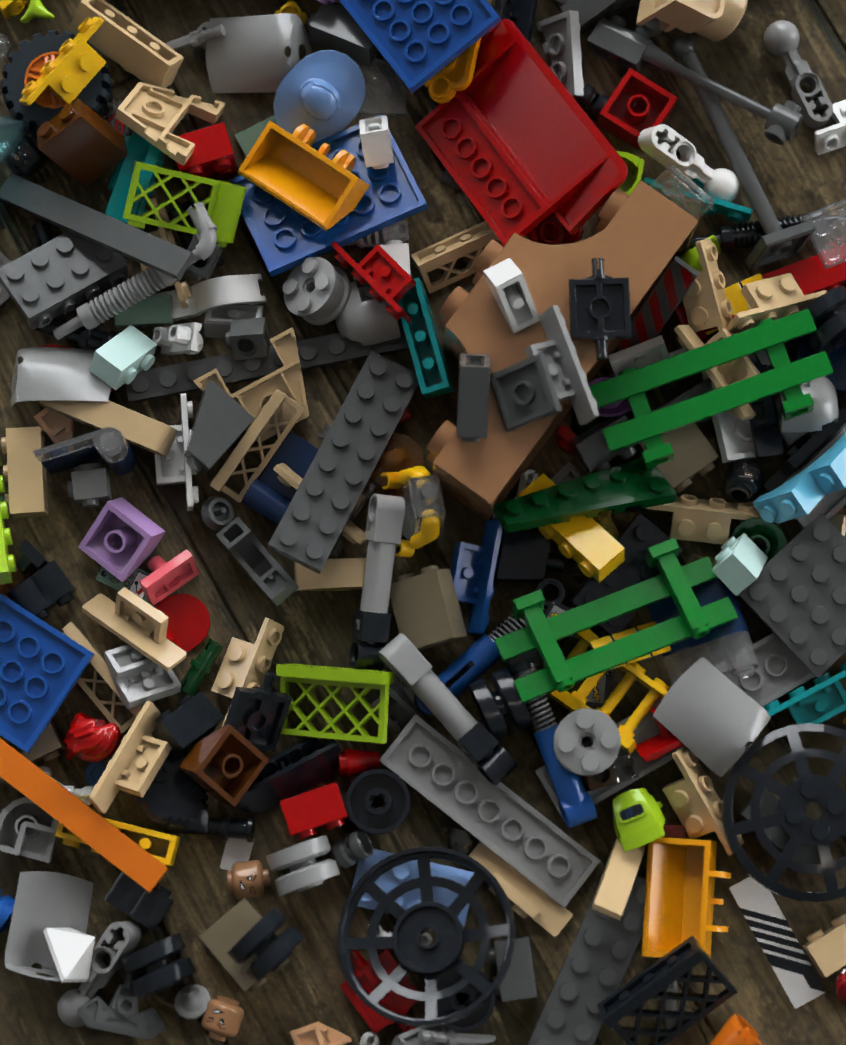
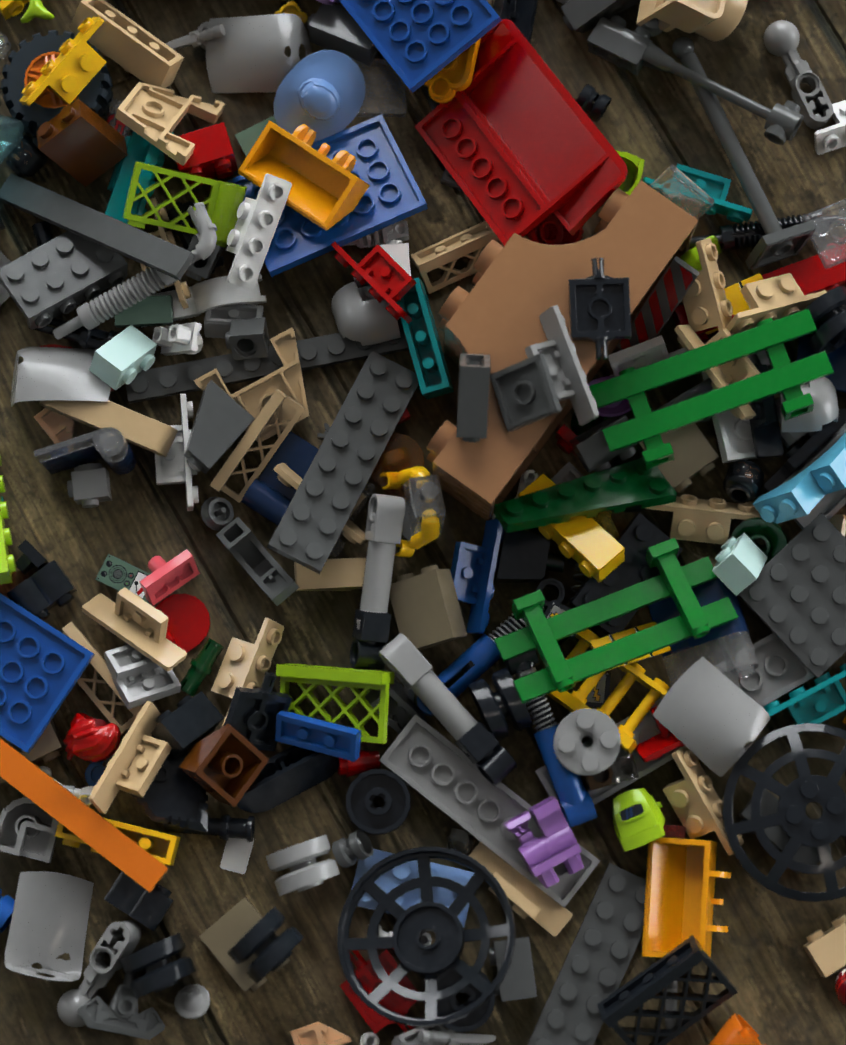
(25, 473): tan brick -> none
(71, 953): white slope -> none
(121, 538): lavender slope -> none
(222, 1017): medium nougat head -> none
(248, 879): medium nougat head -> none
(255, 230): none -> white bracket
(315, 810): red brick -> none
(317, 291): light grey wheel -> none
(318, 735): none -> blue plate
(376, 142): white slope -> none
(512, 294): white slope -> none
(552, 848): none -> medium lavender hips
(564, 48): light grey wing -> none
(617, 880): tan slope -> none
(635, 107): red brick -> none
(661, 144): white beam -> none
(777, 942): white sticker -> none

